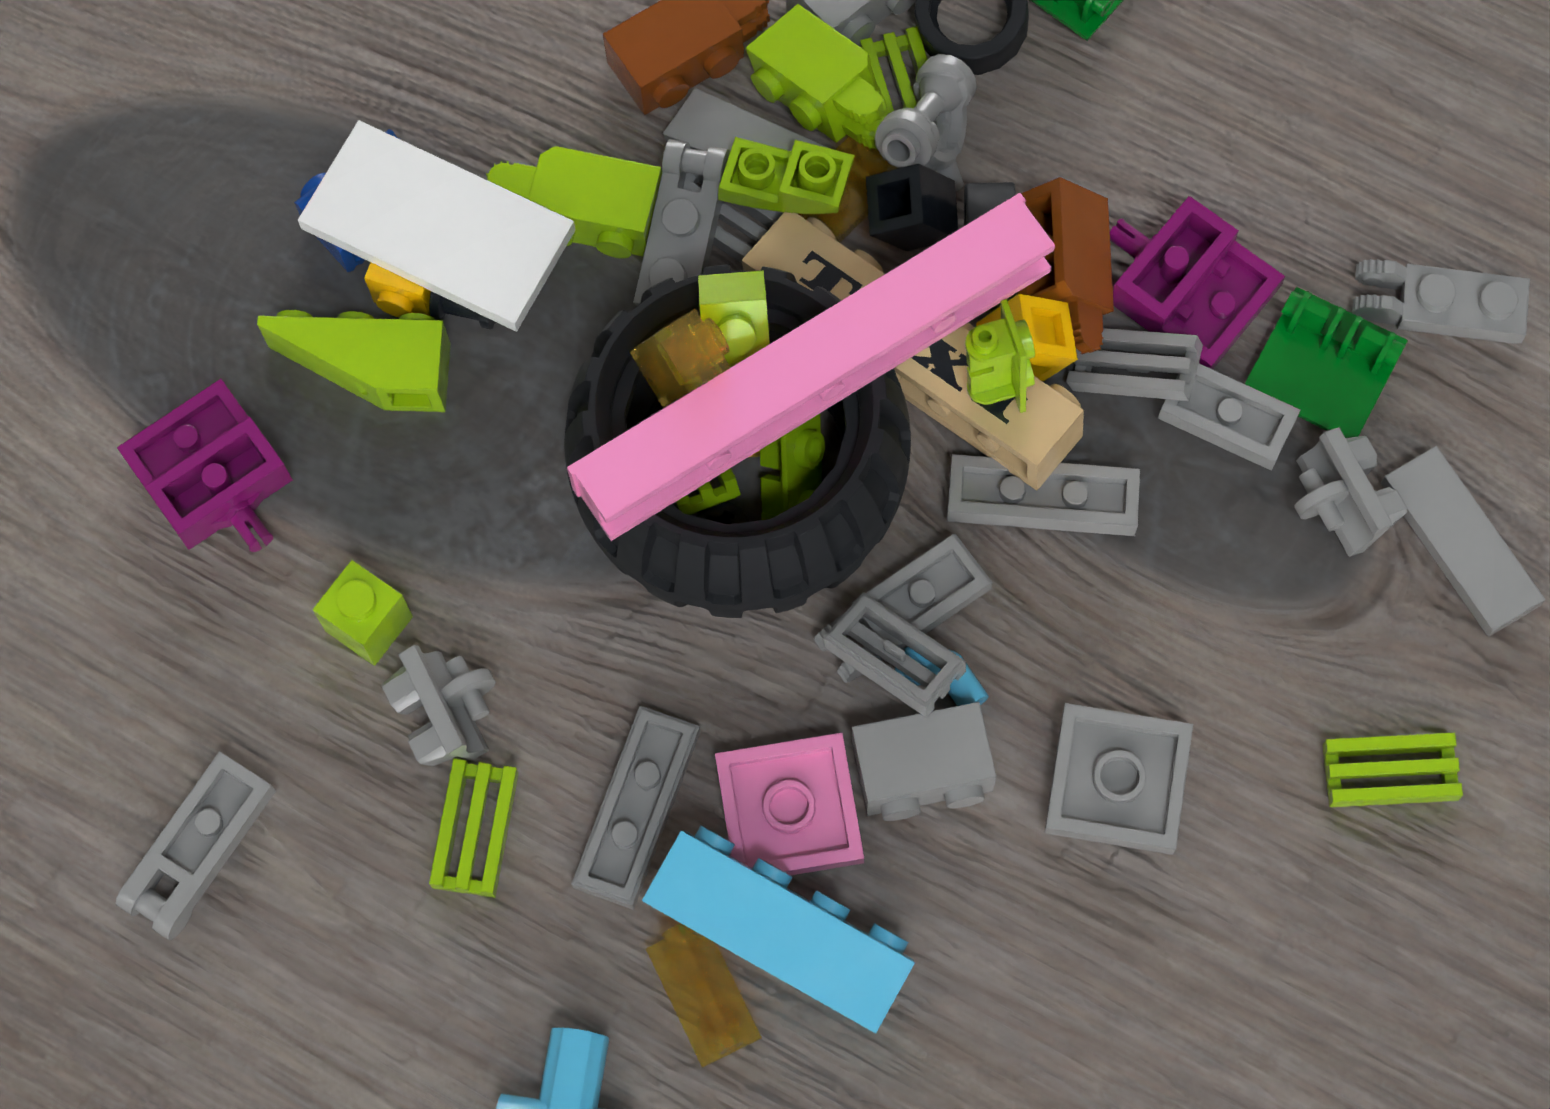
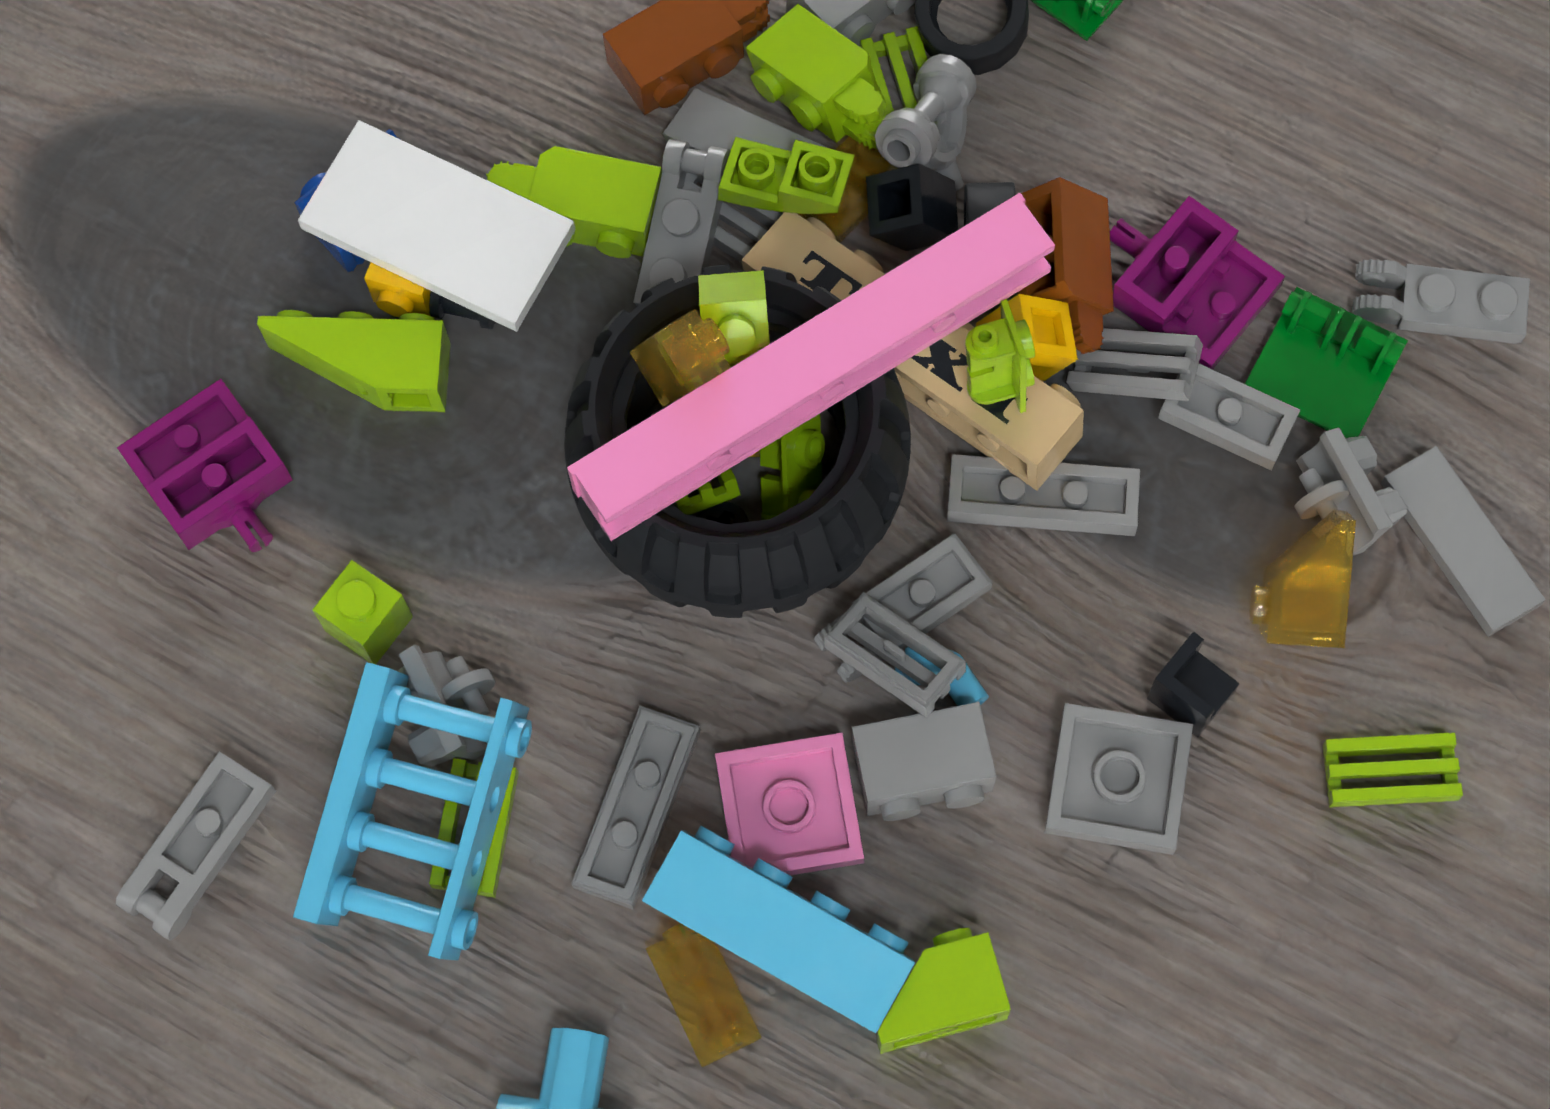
(369, 765): none -> medium azure fence
(947, 992): none -> lime slope
(1192, 687): none -> black panel
(1308, 587): none -> clear yellow slope

